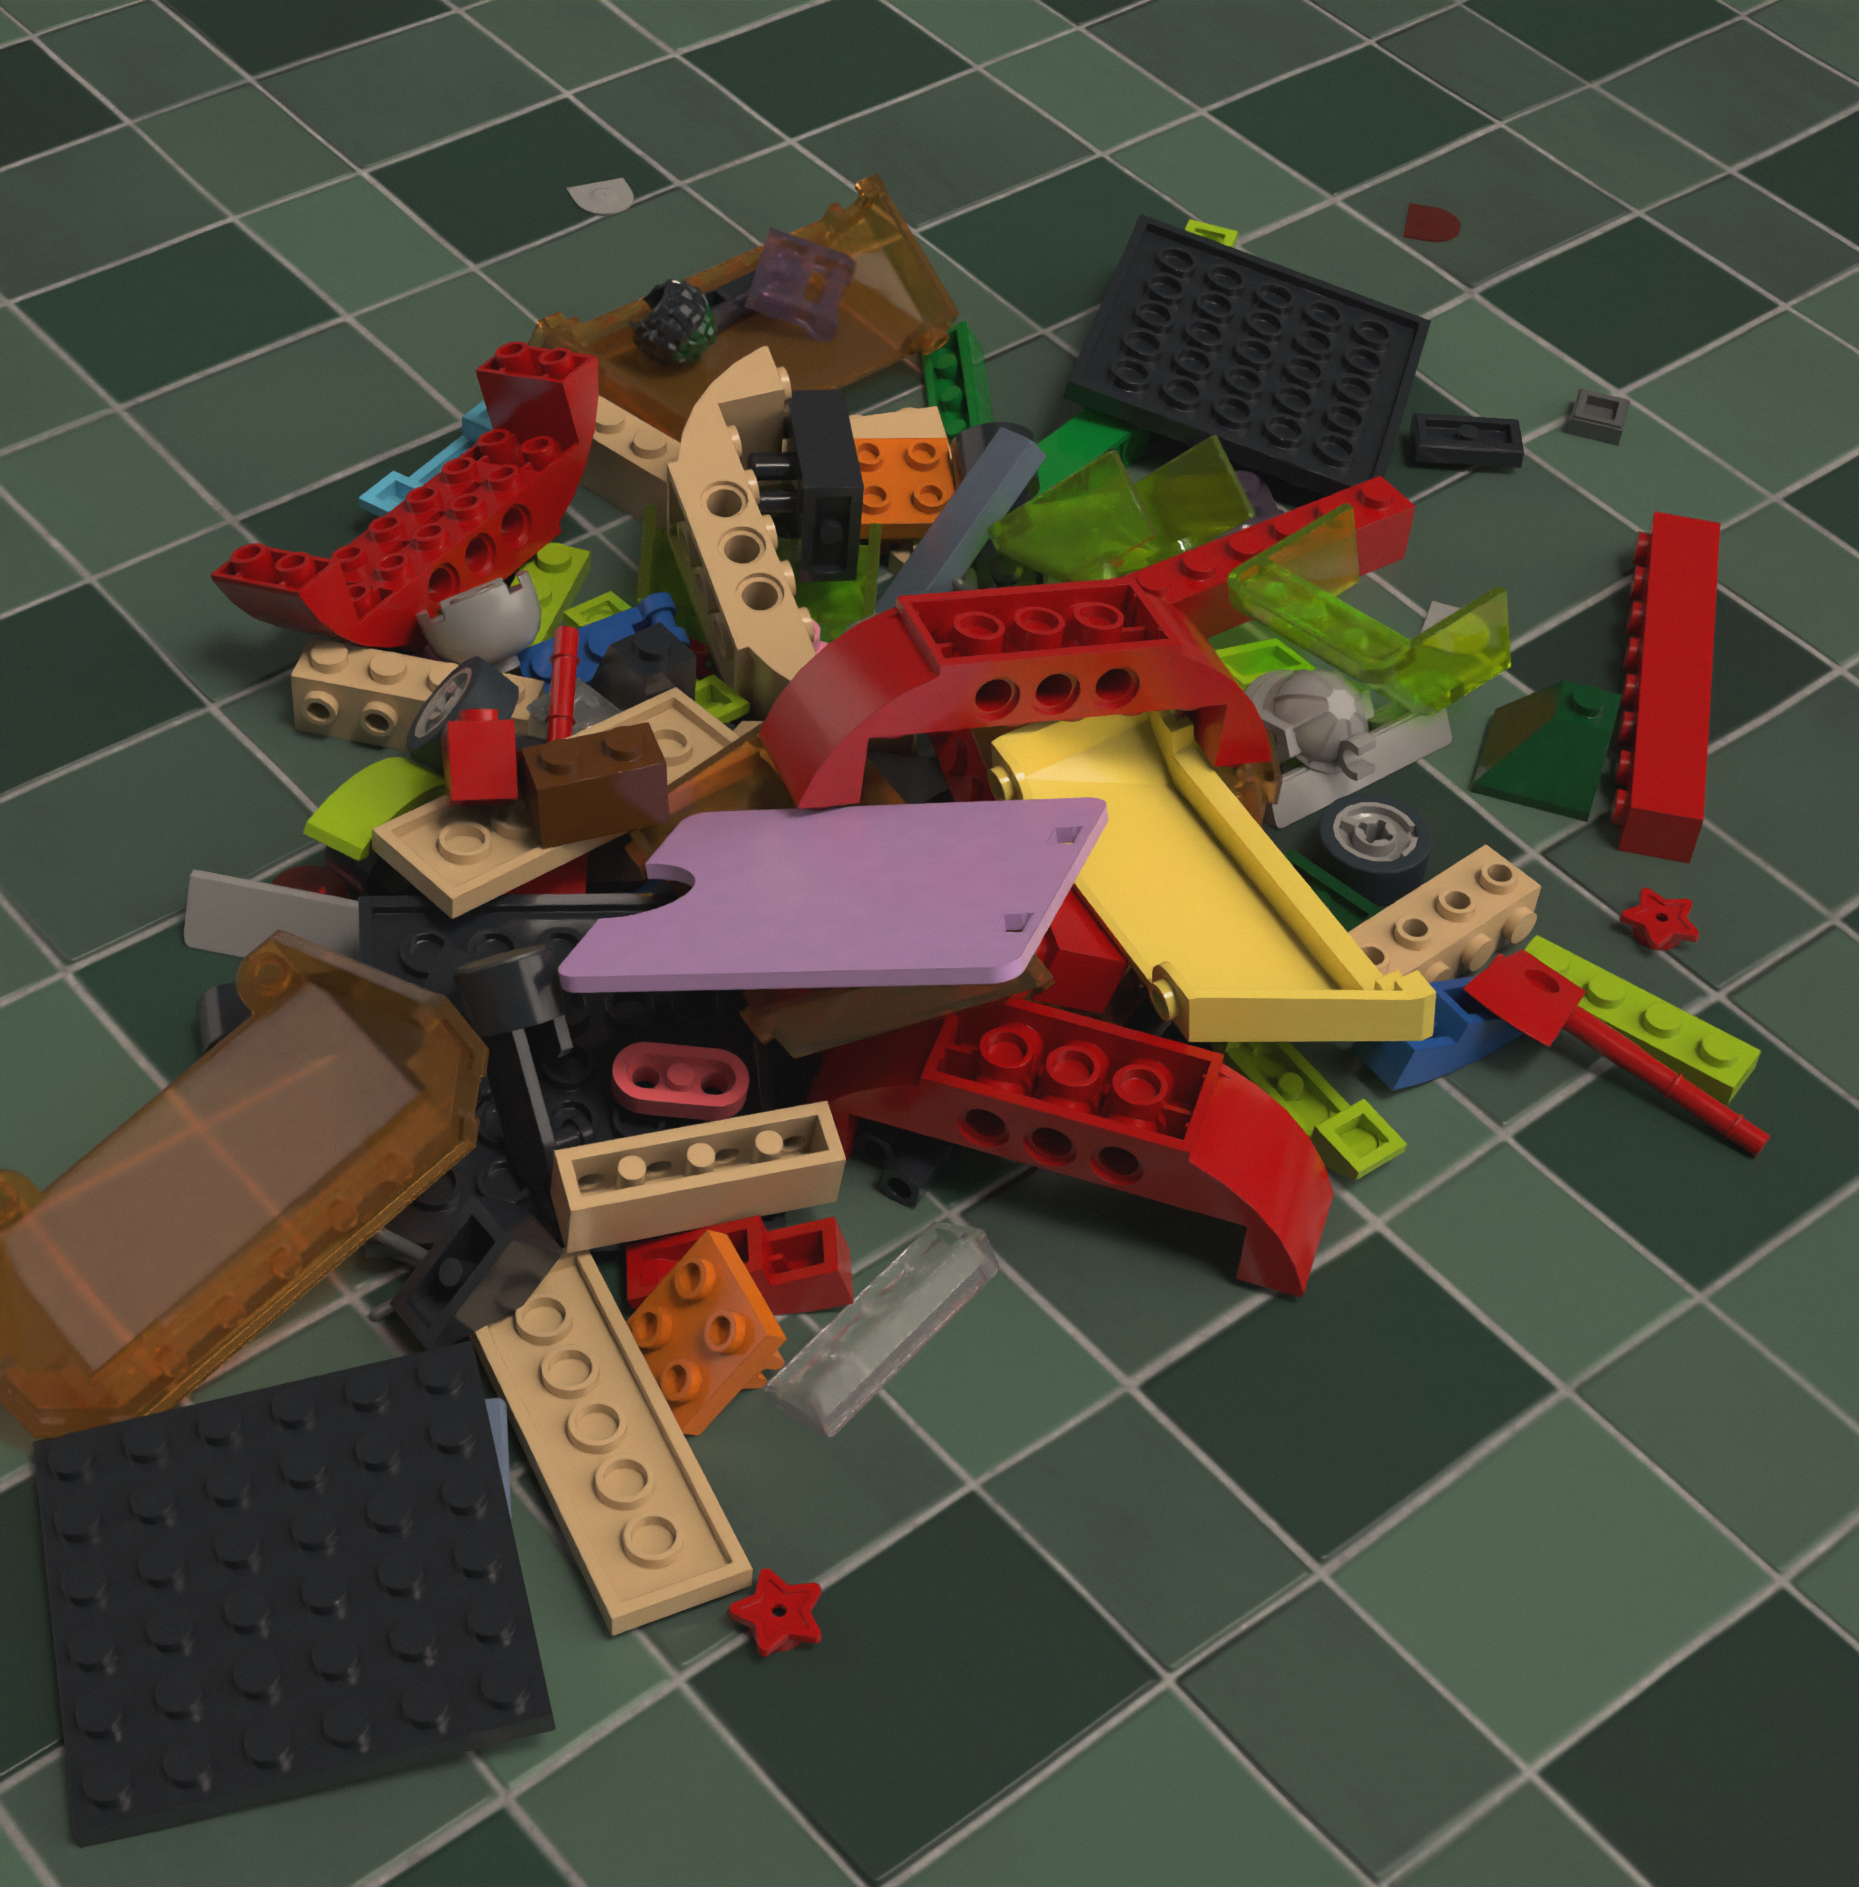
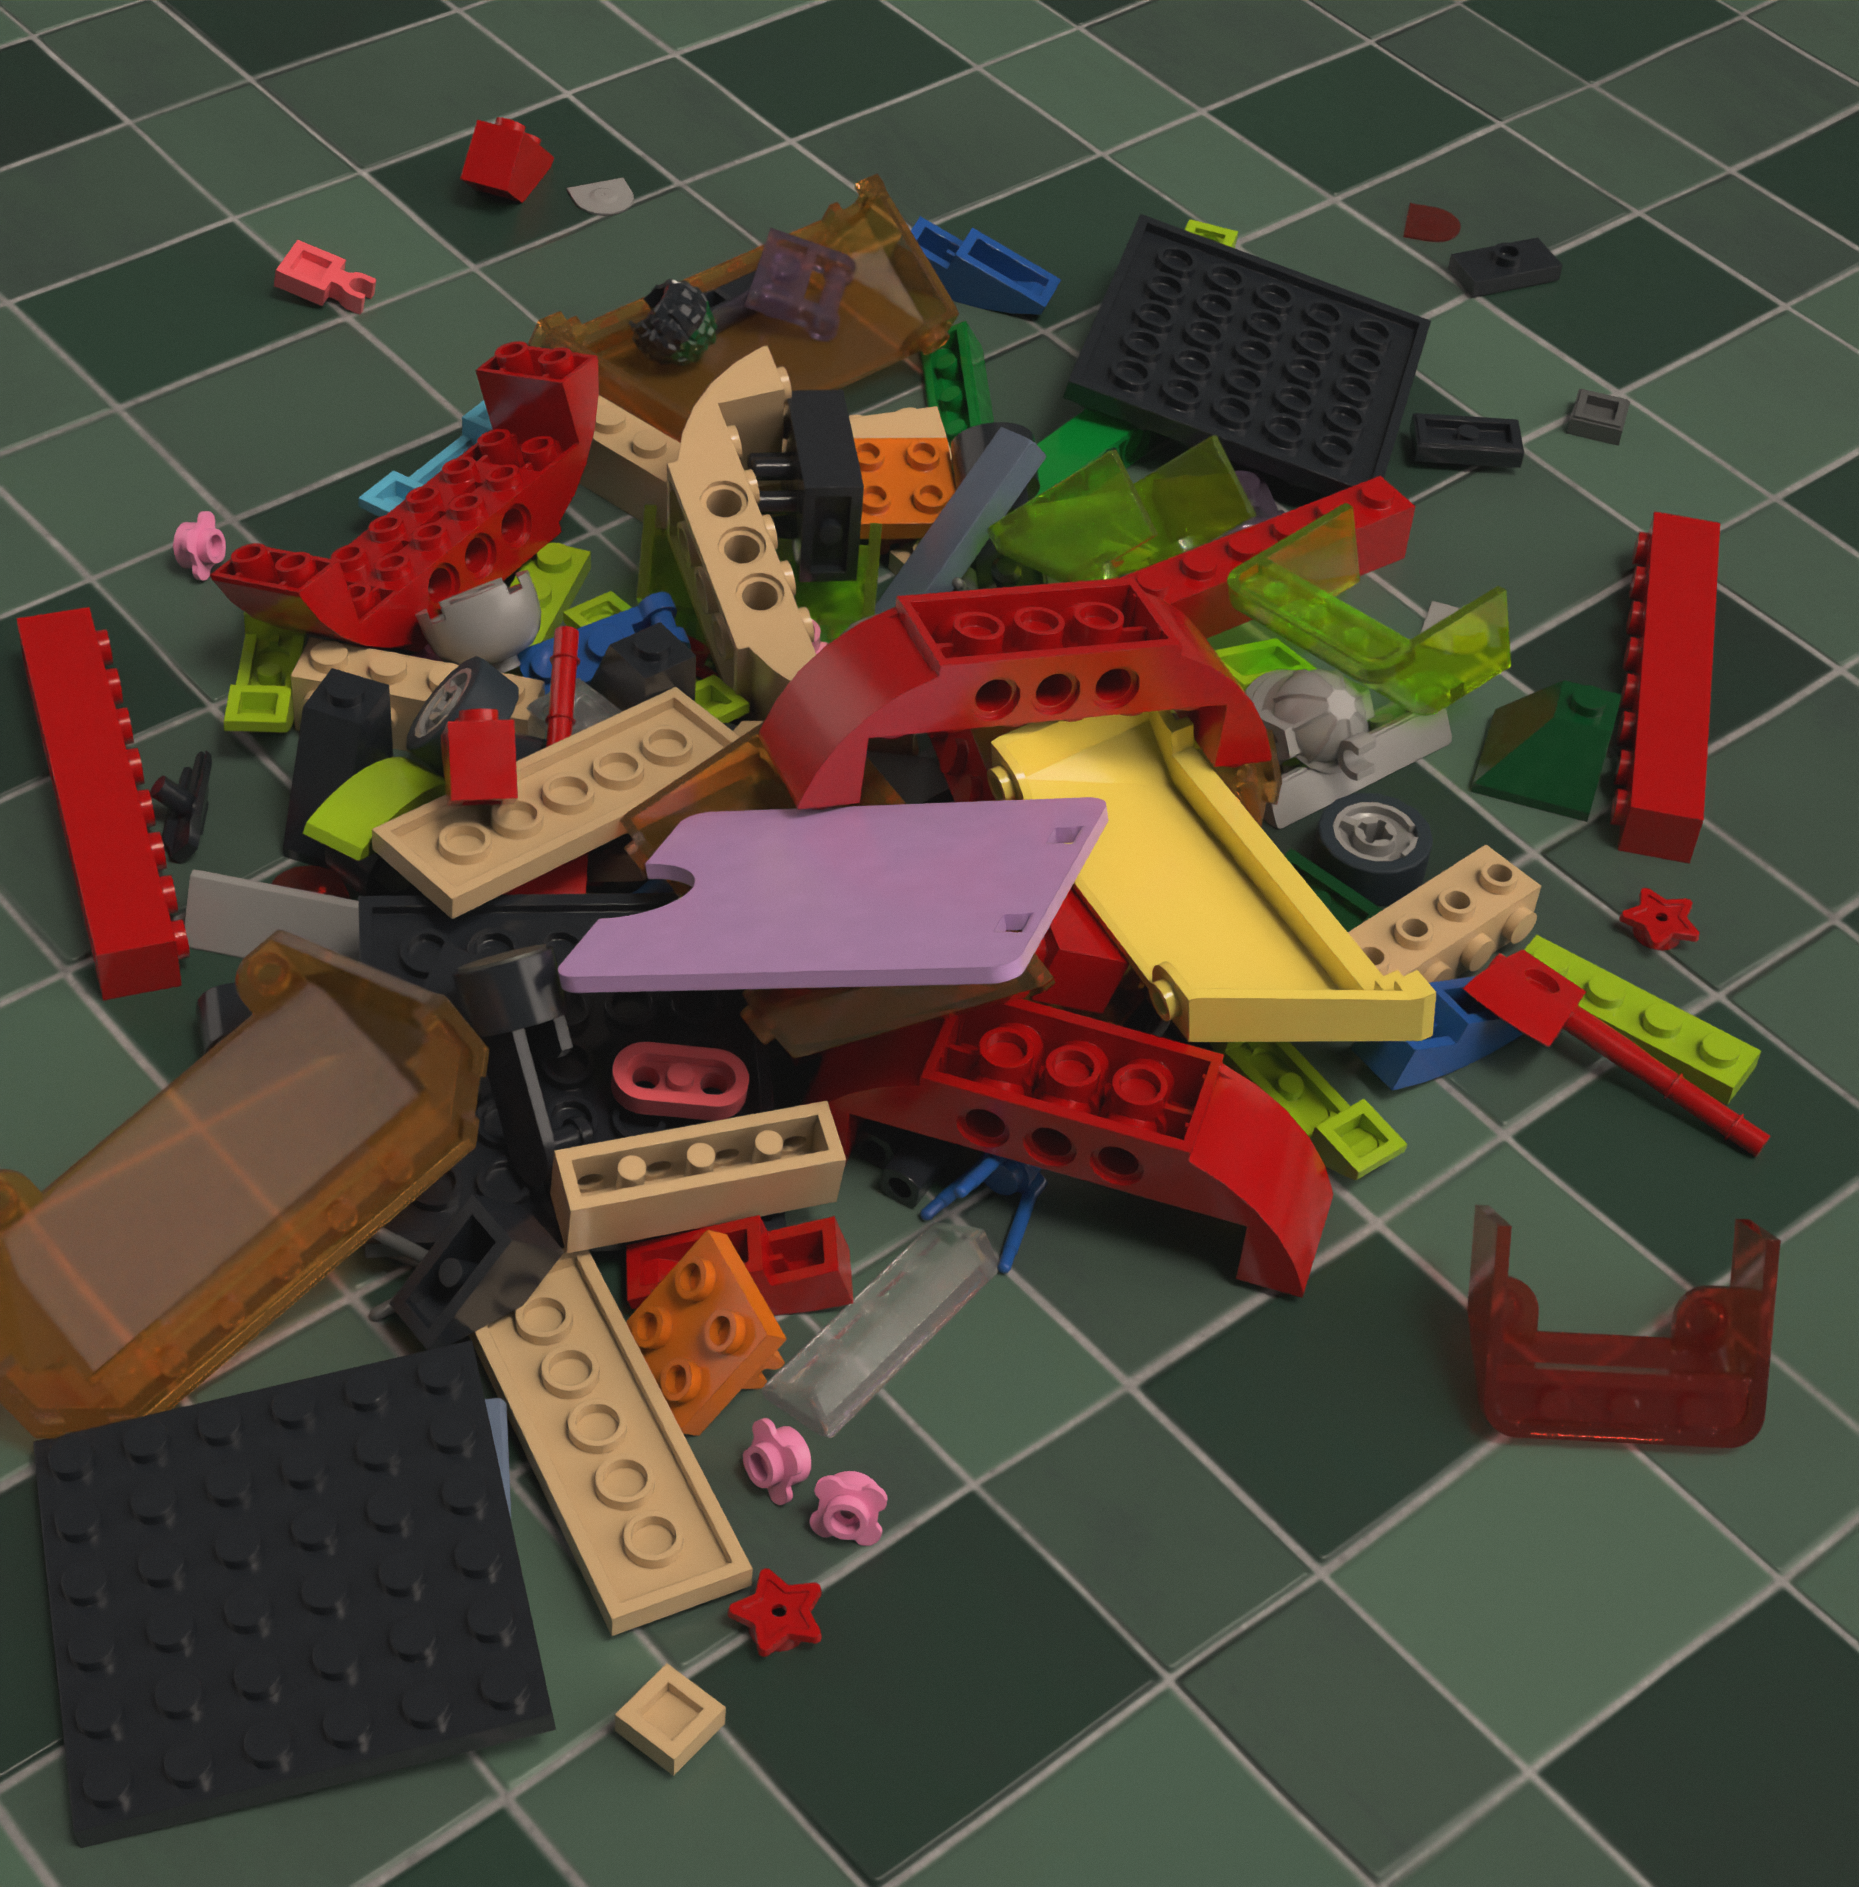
(99, 805): none -> red brick
(186, 806): none -> black piece
(199, 545): none -> bright pink plate
(263, 684): none -> lime slope
(320, 275): none -> coral plate
(340, 734): none -> black slope
(505, 160): none -> red slope
(594, 784): reddish brown slope -> none
(670, 1719): none -> tan plate
(777, 1459): none -> bright pink plate
(852, 1493): none -> bright pink plate
(985, 271): none -> blue slope
(1004, 1178): none -> blue plant
(1505, 267): none -> black plate
(1678, 1391): none -> clear red windscreen

